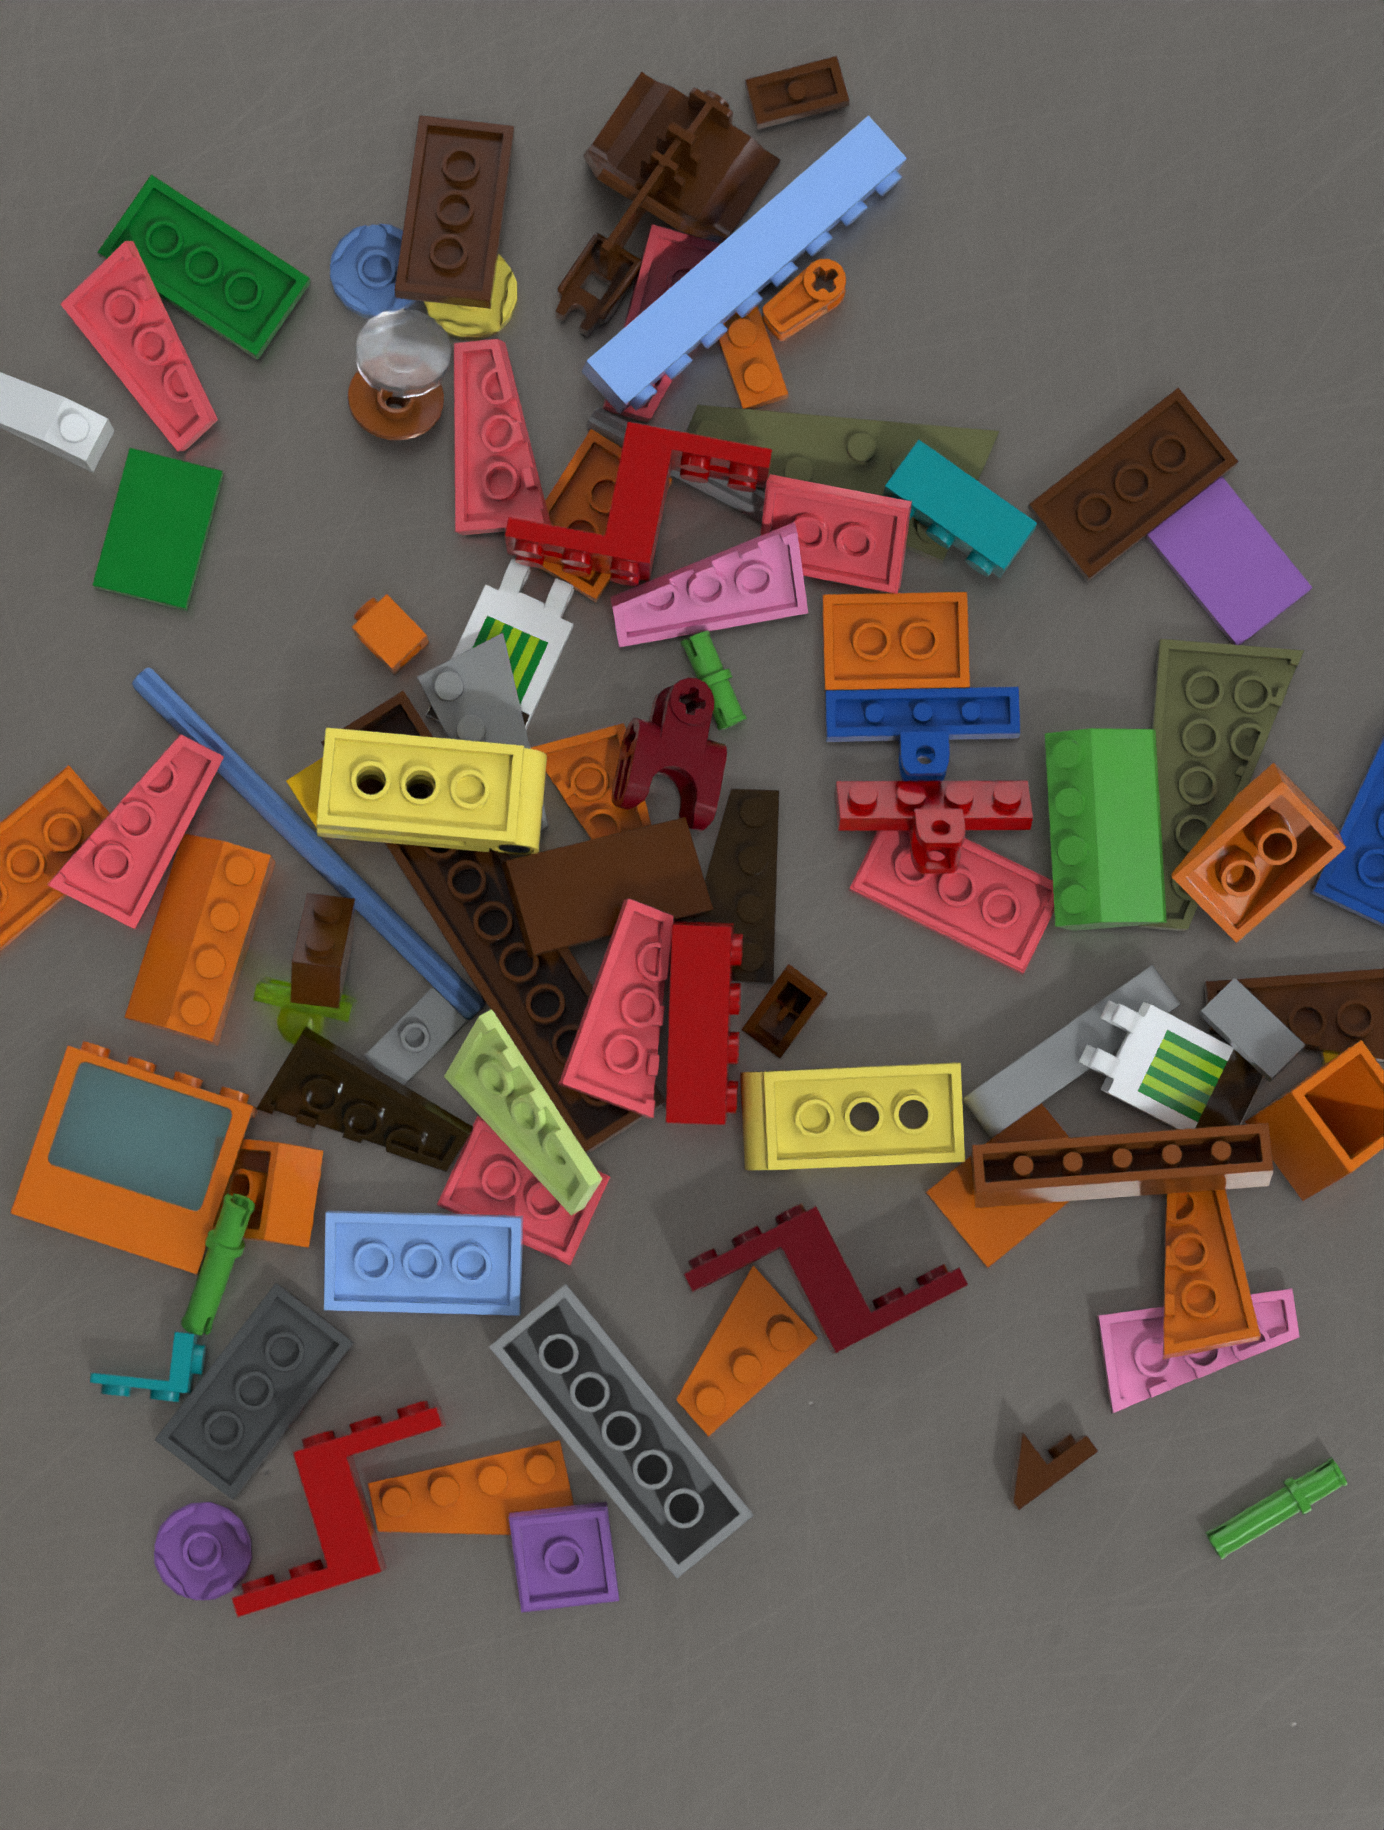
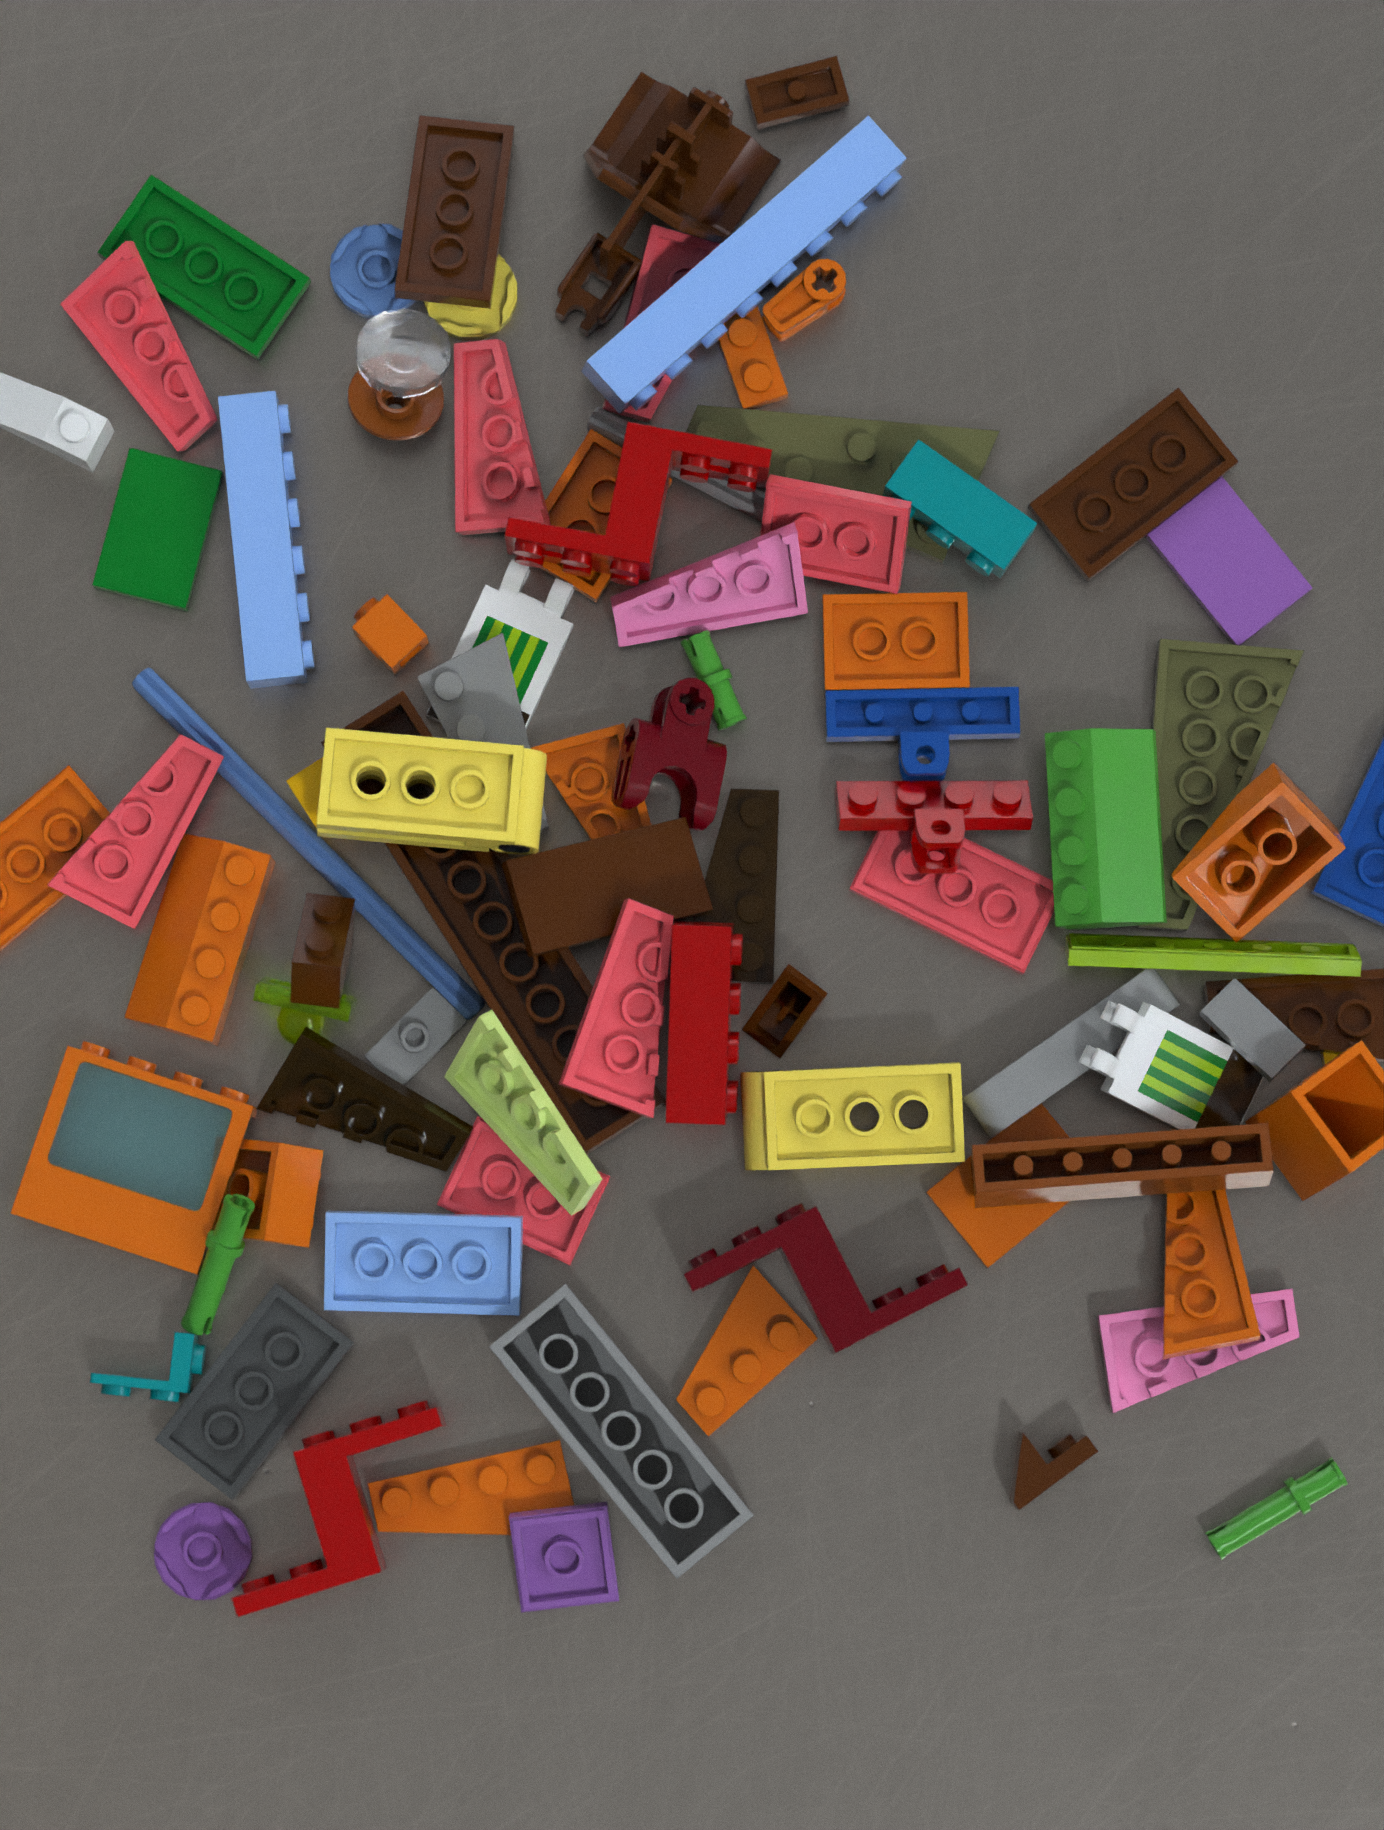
(263, 539): none -> light blue brick
(1212, 954): none -> lime tile

